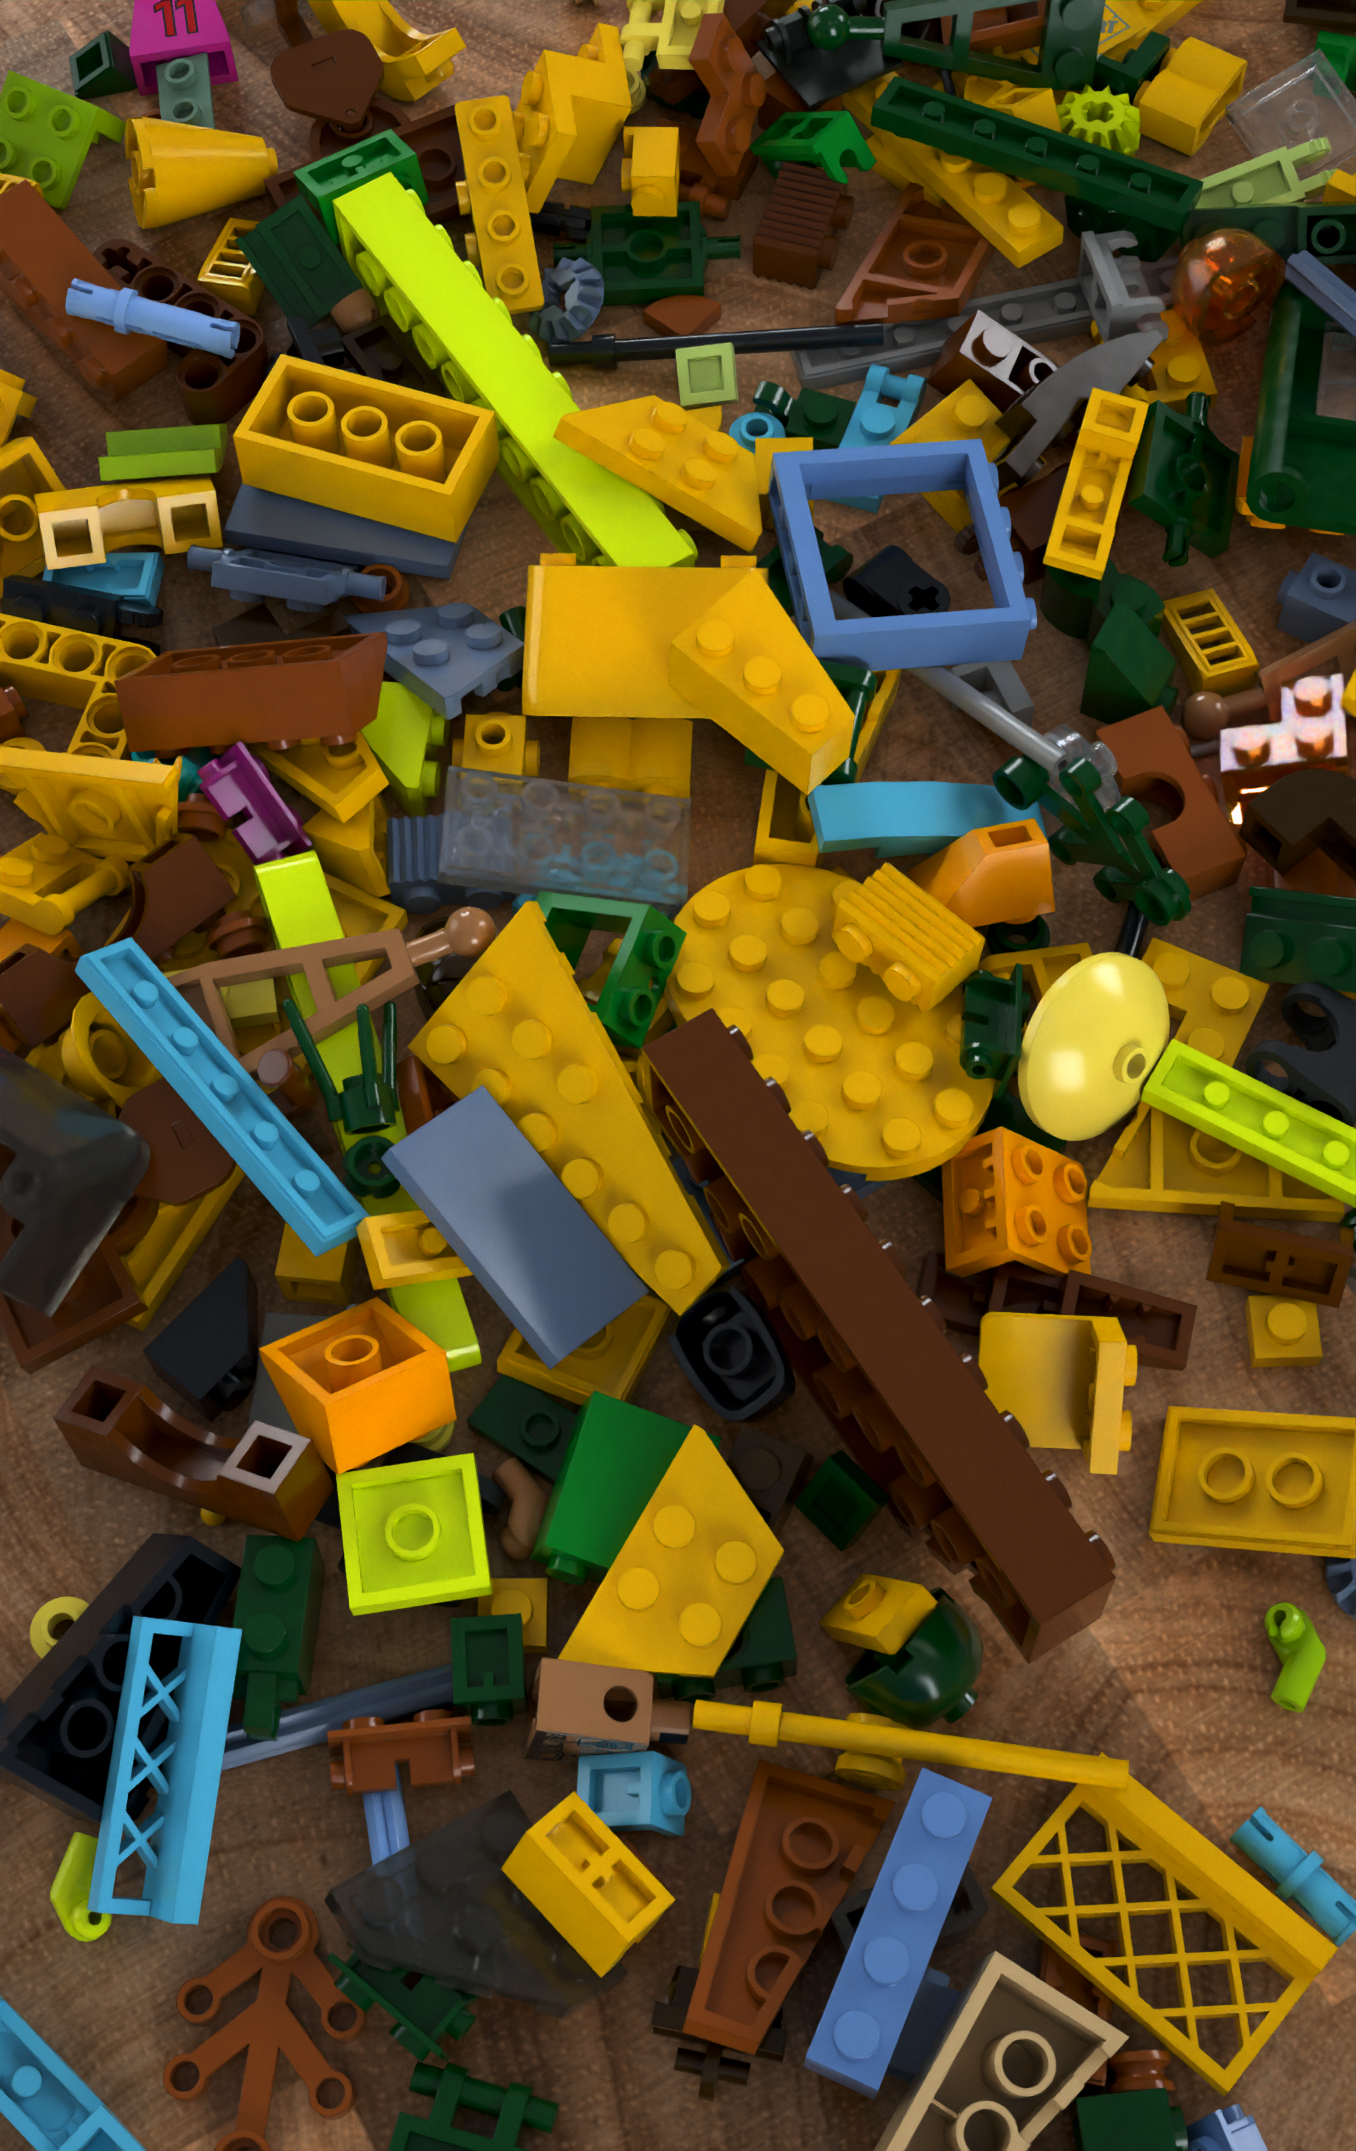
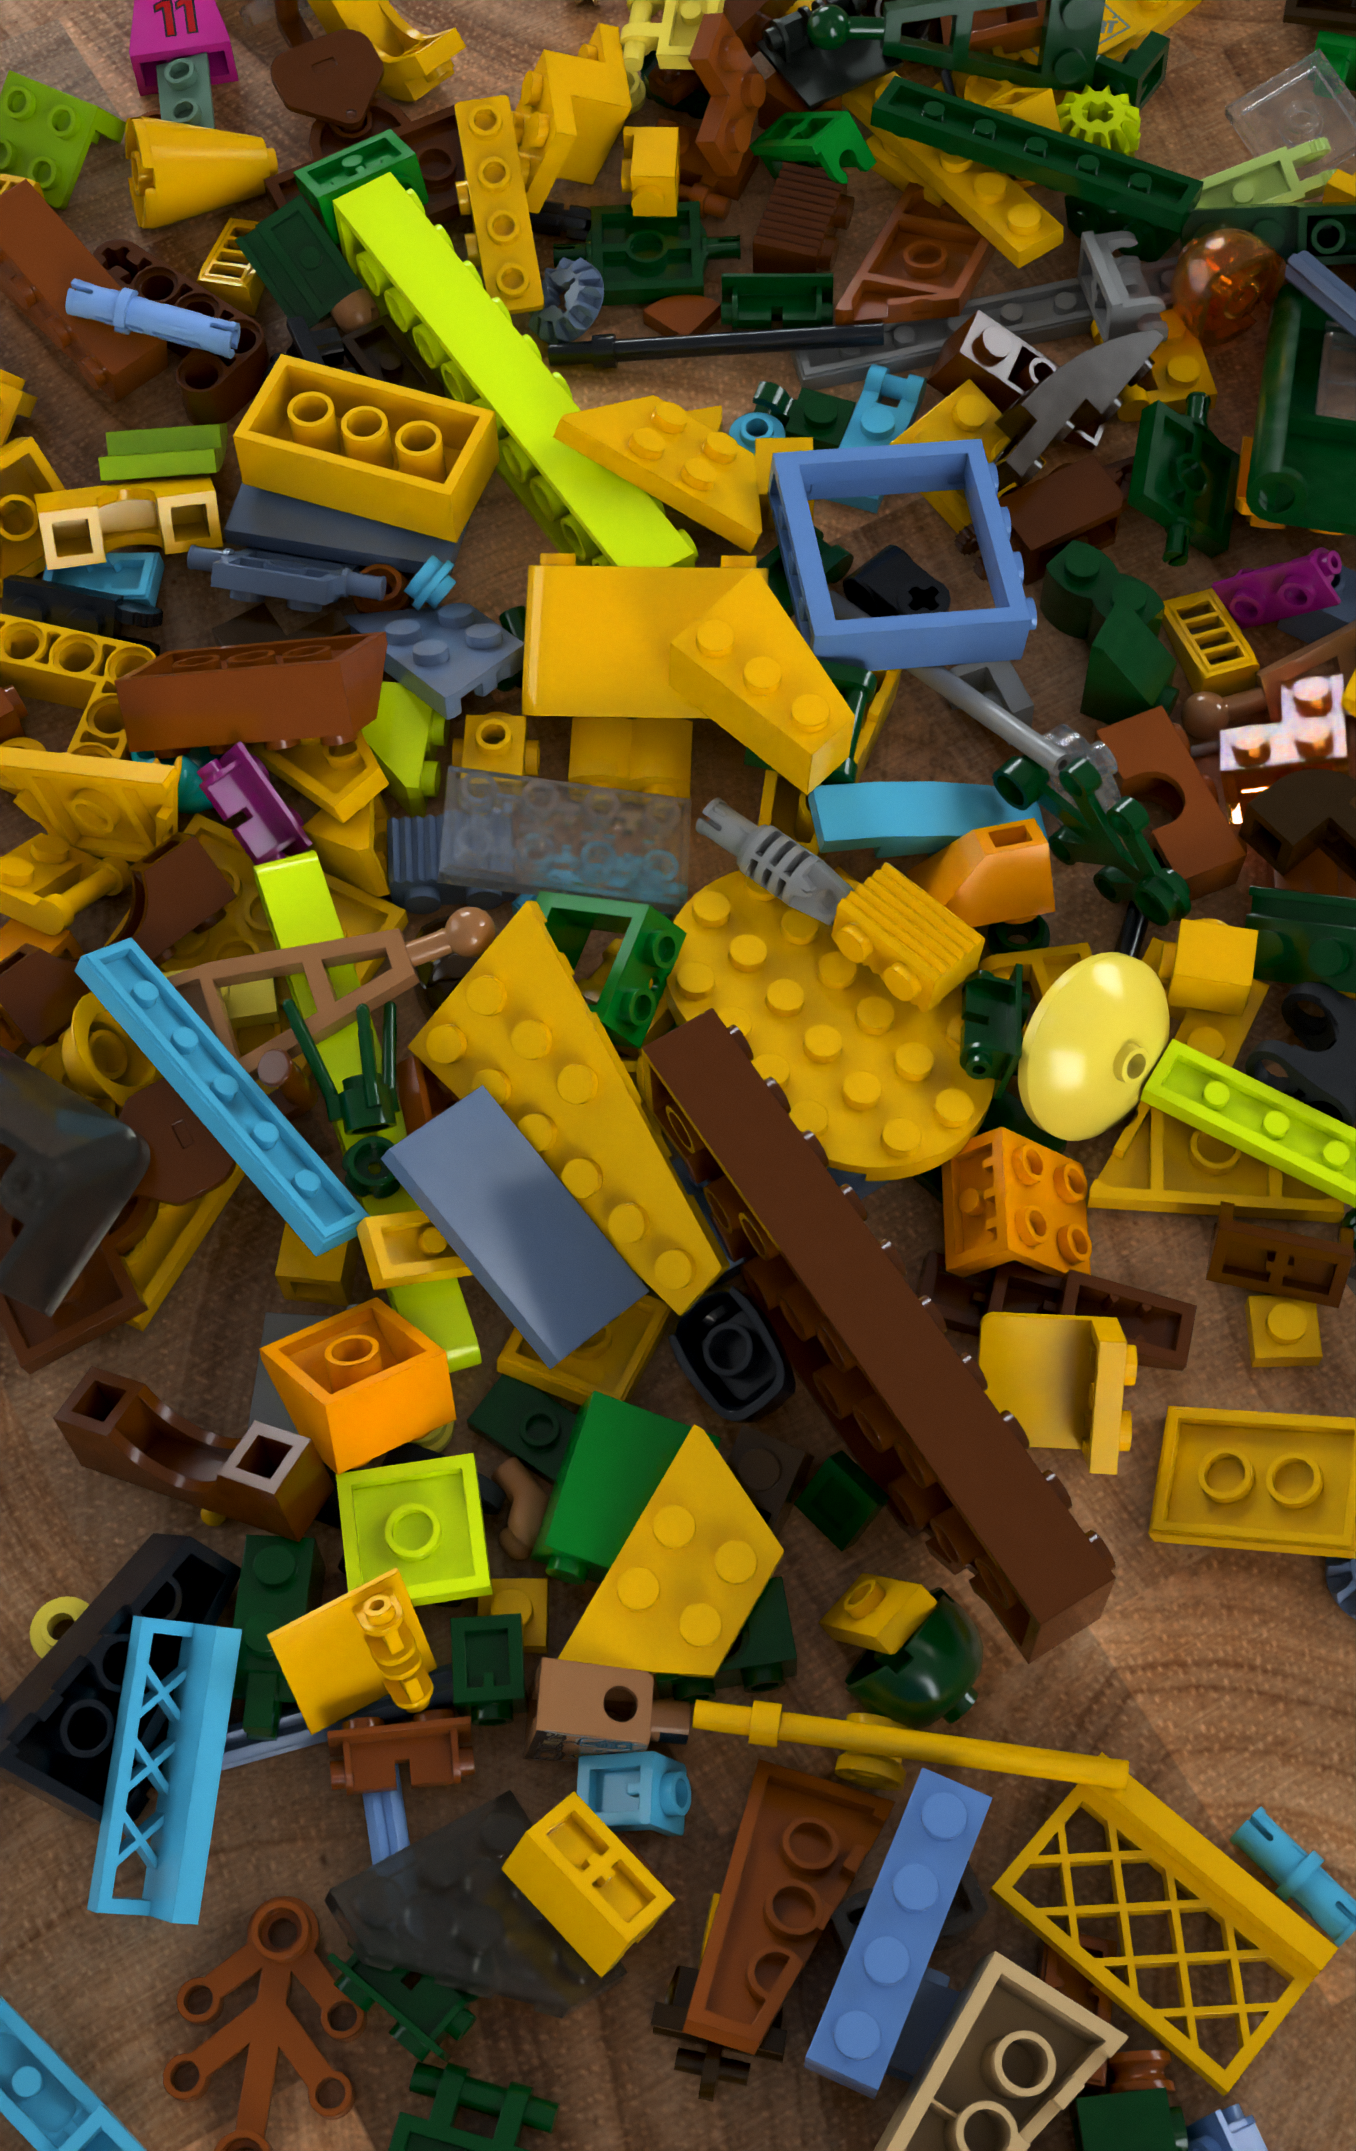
(72, 1889): neon yellow arm -> none
(102, 68): dark green slope -> none
(201, 819): dark orange plate -> none
(212, 1344): black slope -> none
(239, 935): dark orange plate -> none
(356, 1653): none -> yellow hinge
(431, 583): none -> medium azure plate
(707, 375): yellowish green plate -> none
(759, 298): none -> dark green hinge
(776, 862): none -> light grey hinge
(1095, 484): yellow slope -> none
(1189, 94): yellow brick -> none
(1209, 966): none -> yellow brick
(1281, 589): none -> magenta hinge
(1299, 1652): lime arm -> none

